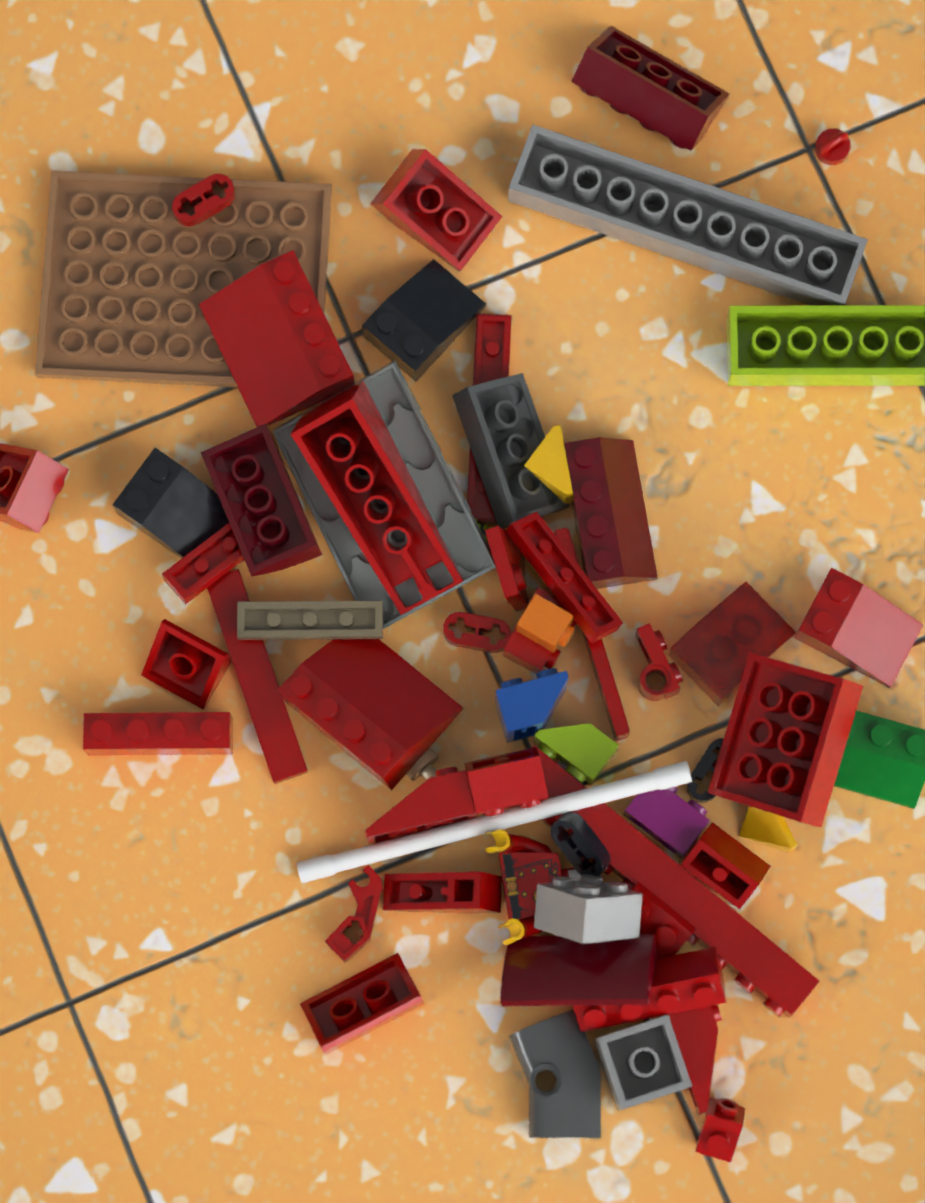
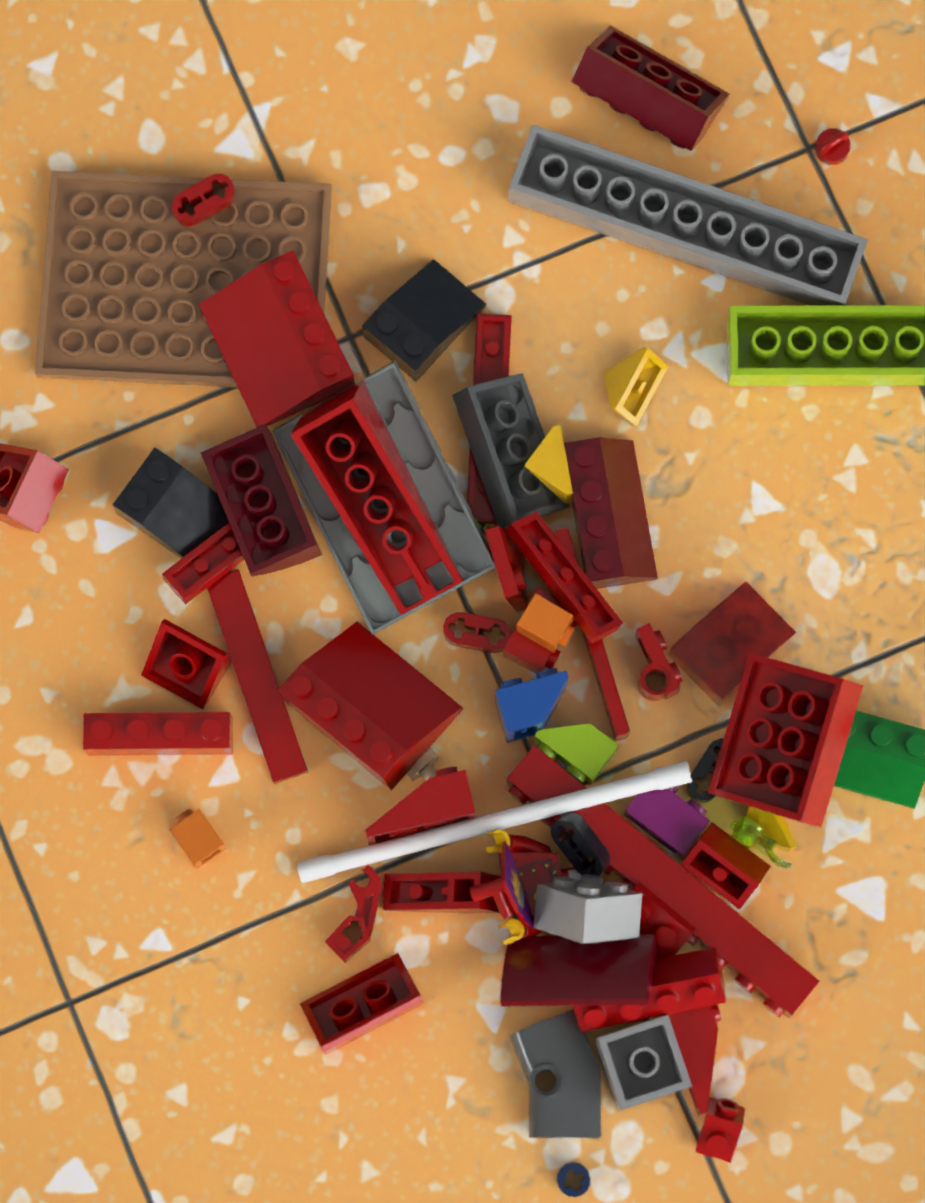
(196, 837): none -> orange brick
(309, 620): dark tan plate -> none
(436, 208): red slope -> none
(506, 781): red brick -> none
(507, 891): none -> shield
(562, 1176): none -> dark blue bush
(633, 384): none -> yellow slope
(750, 833): none -> clear neon green plate
(859, 628): slope -> none

